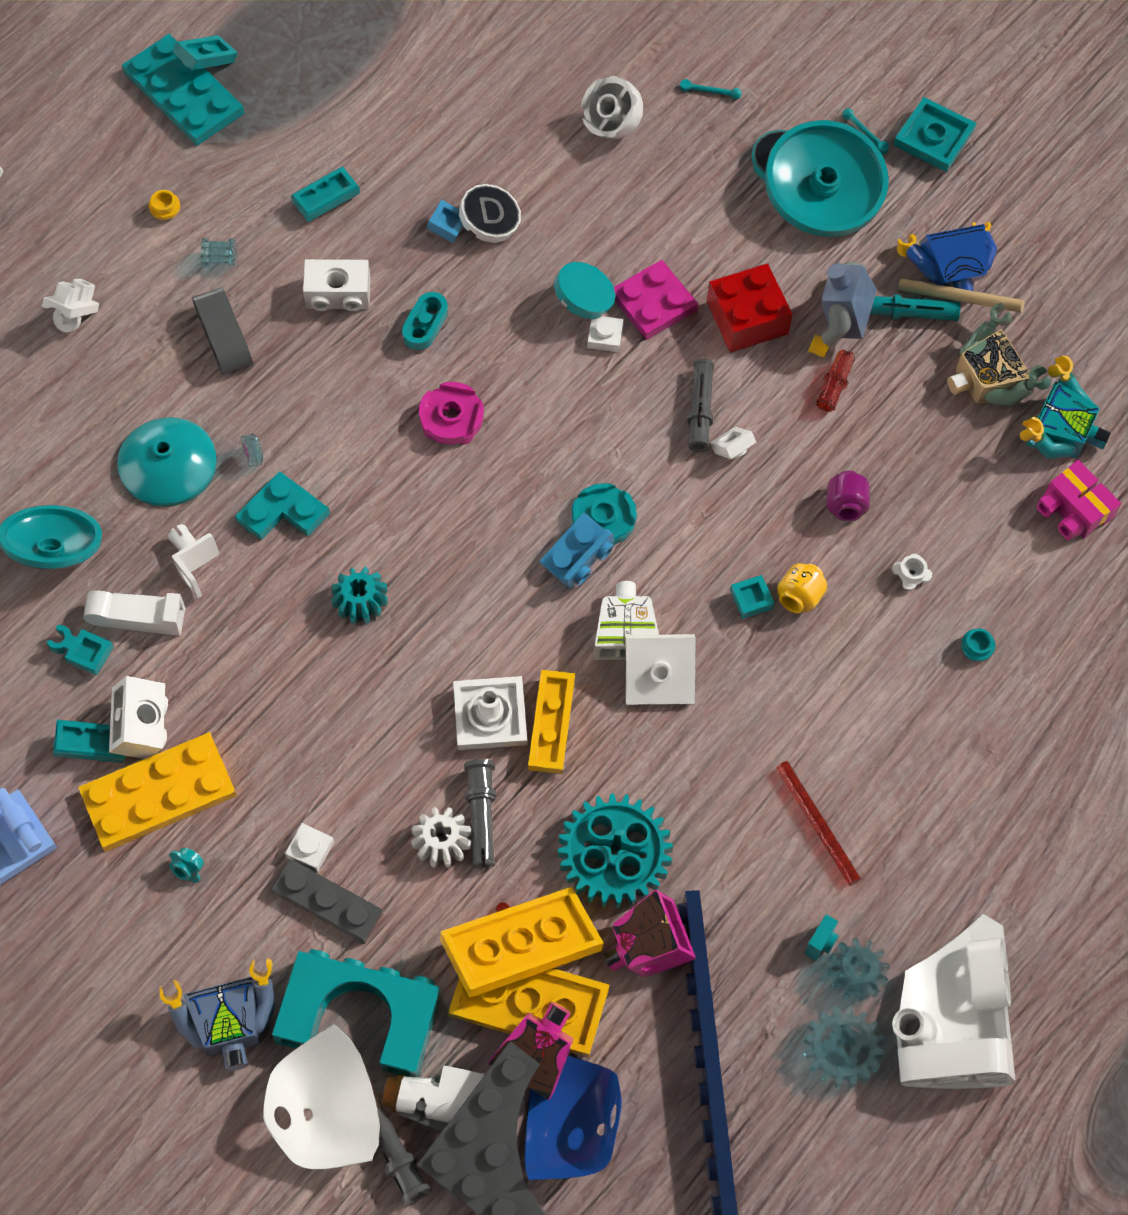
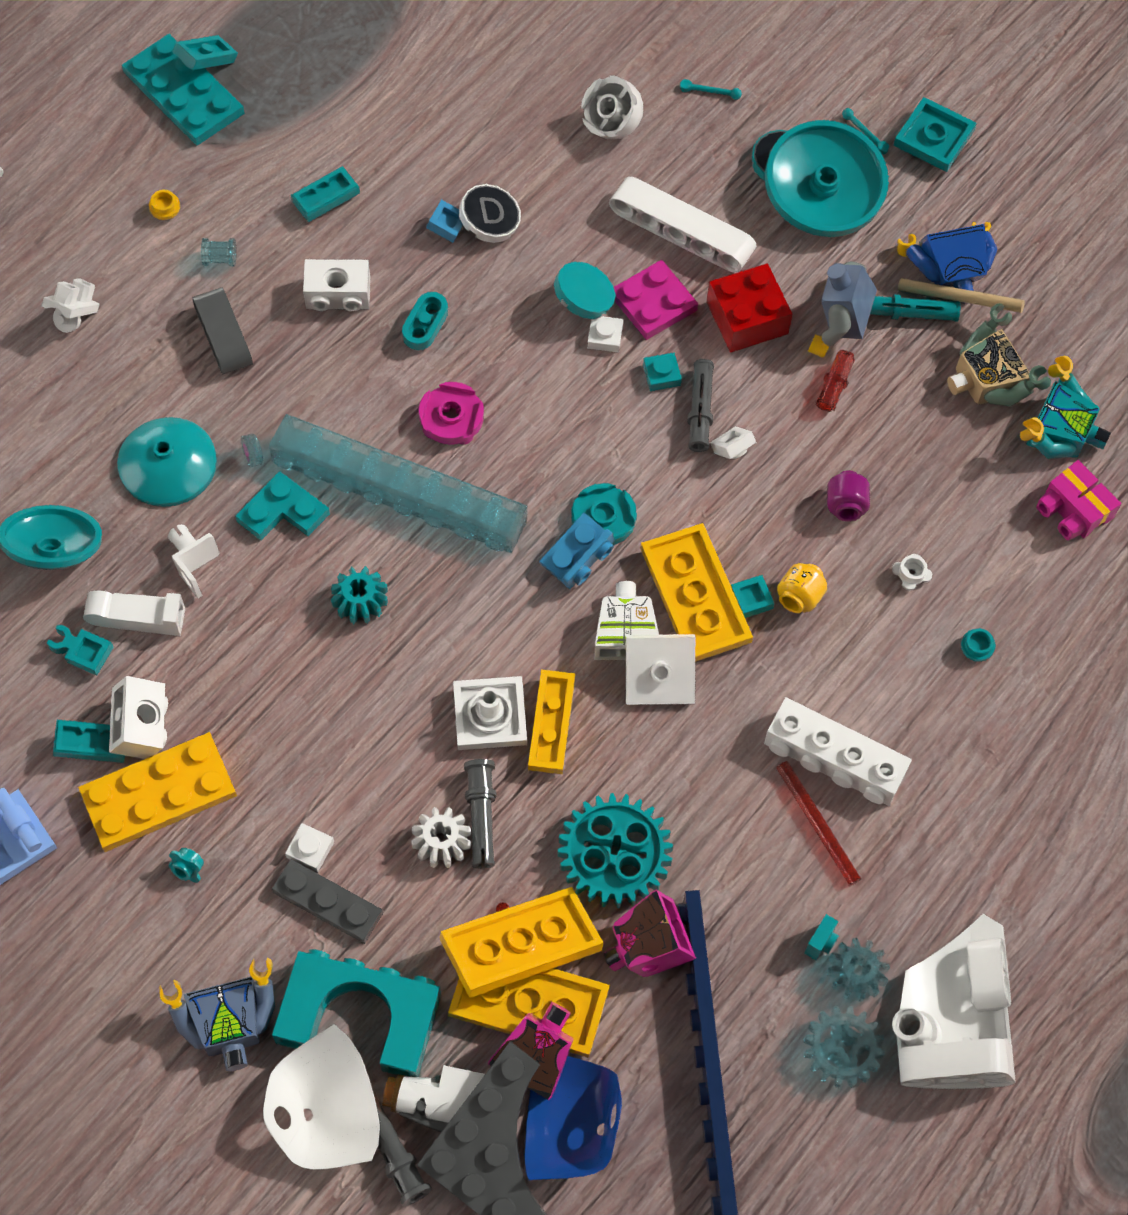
(398, 484): none -> clear light blue brick
(662, 371): none -> teal plate
(682, 224): none -> white beam
(696, 591): none -> yellow plate
(837, 752): none -> white brick

